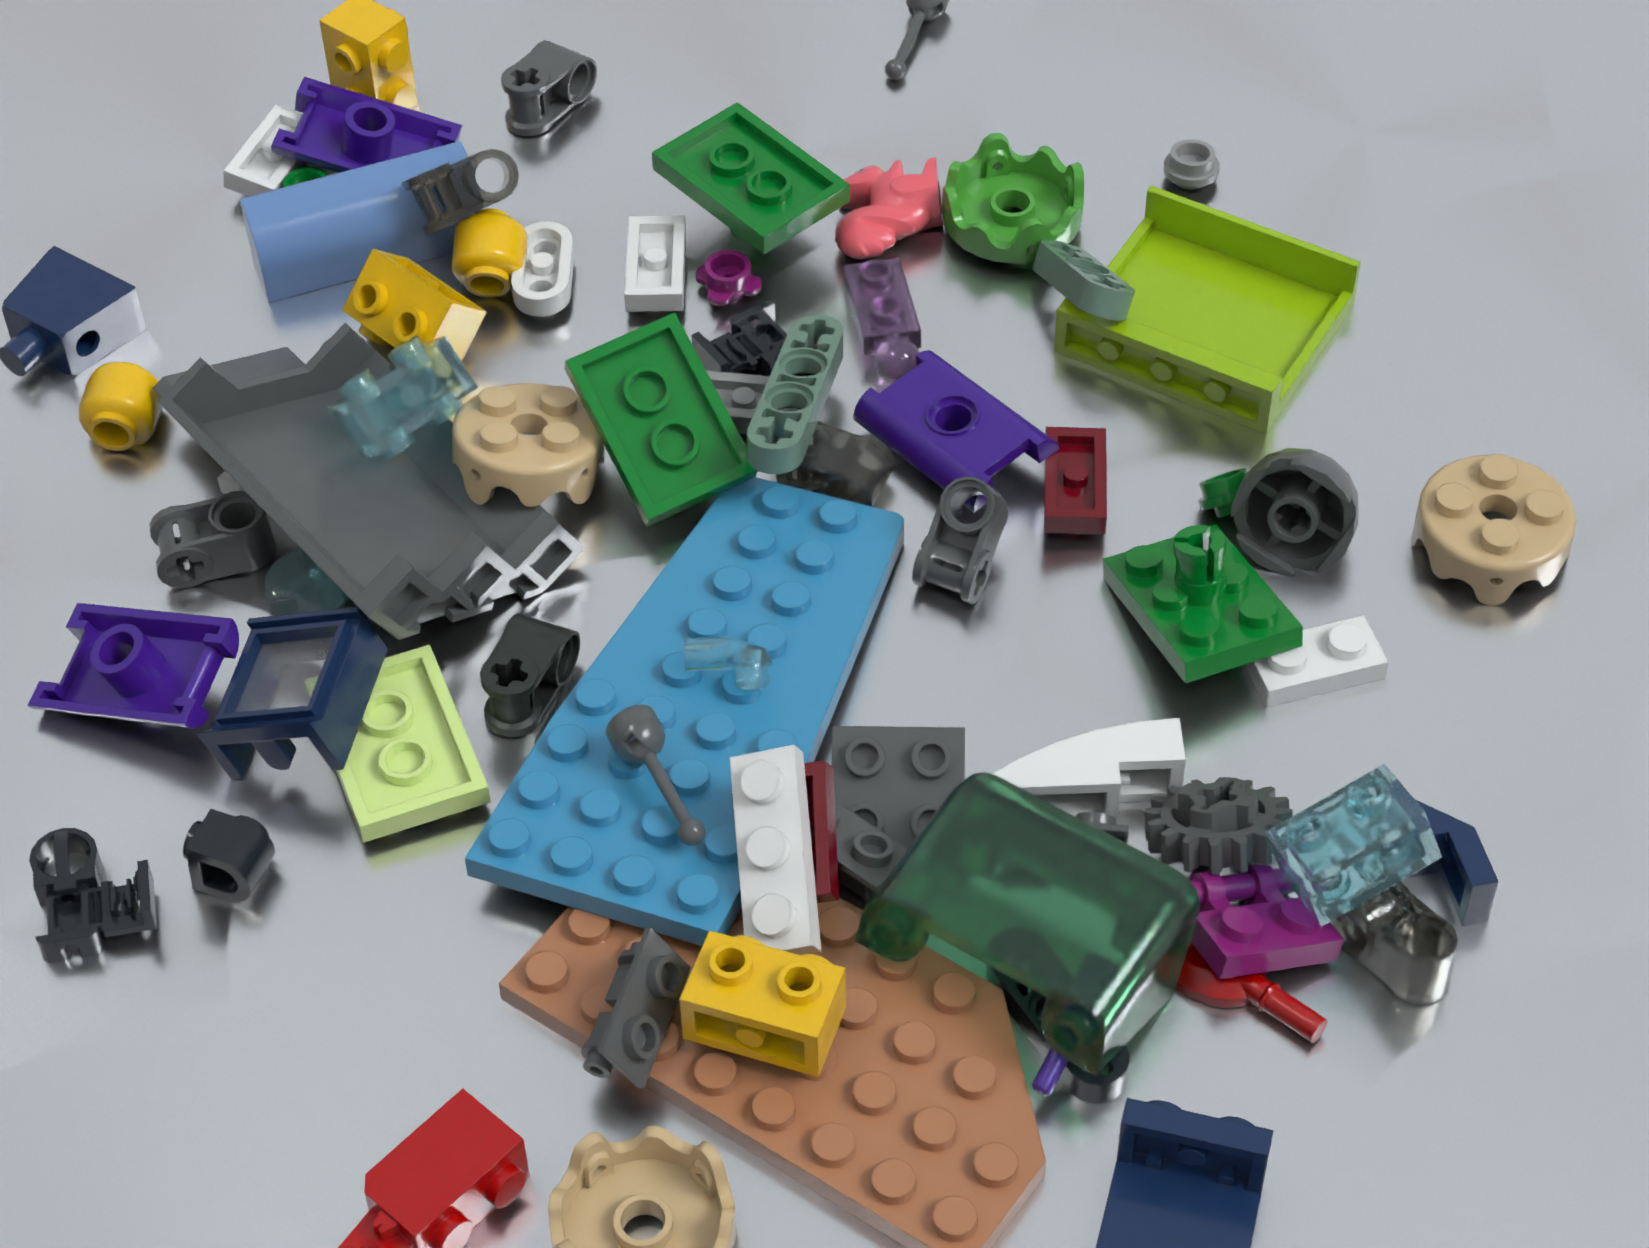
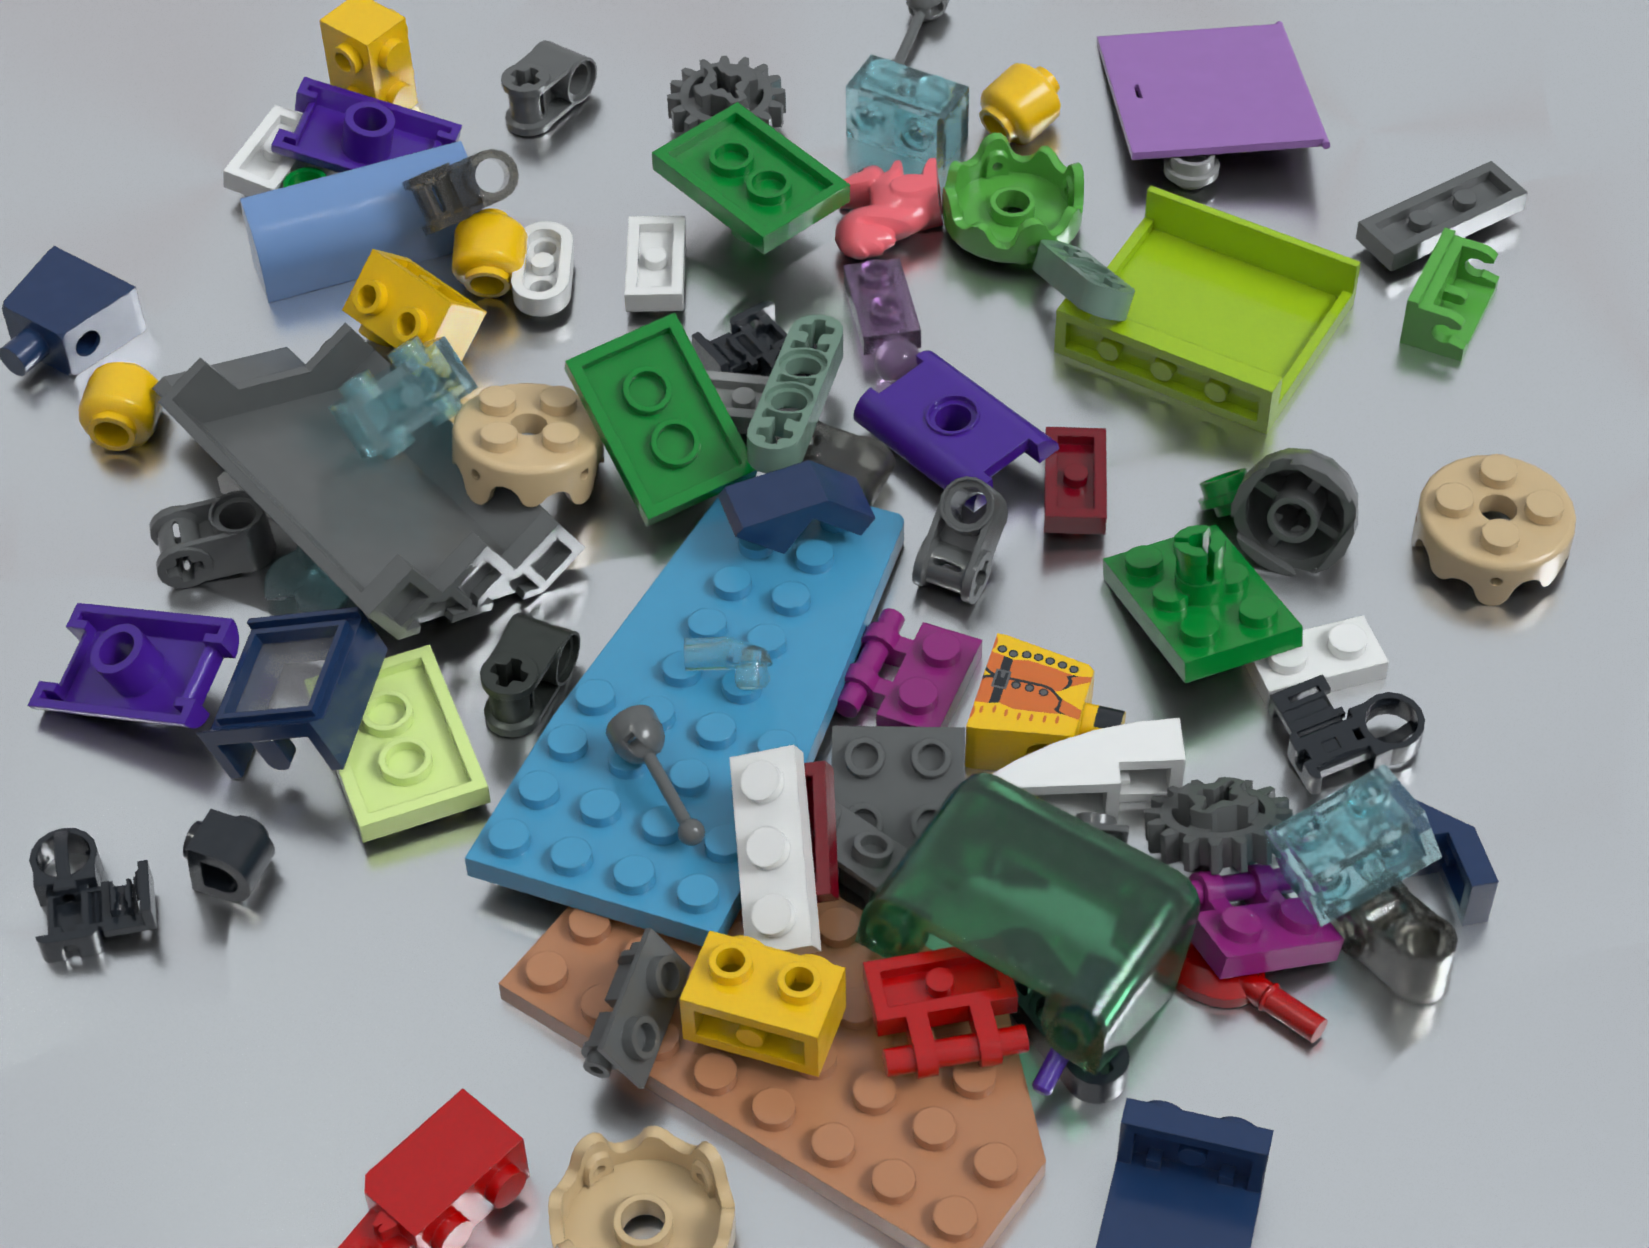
(719, 86): none -> dark grey gear
(728, 277): magenta plate -> none
(782, 503): none -> dark blue slope
(907, 111): none -> clear light blue brick
(929, 677): none -> magenta plate
(938, 990): none -> red plate
(1020, 103): none -> yellow head
(1030, 702): none -> torso
(1210, 92): none -> medium lavender piece
(1335, 743): none -> black piece
(1449, 297): none -> bright green hinge
(1459, 204): none -> dark grey plate

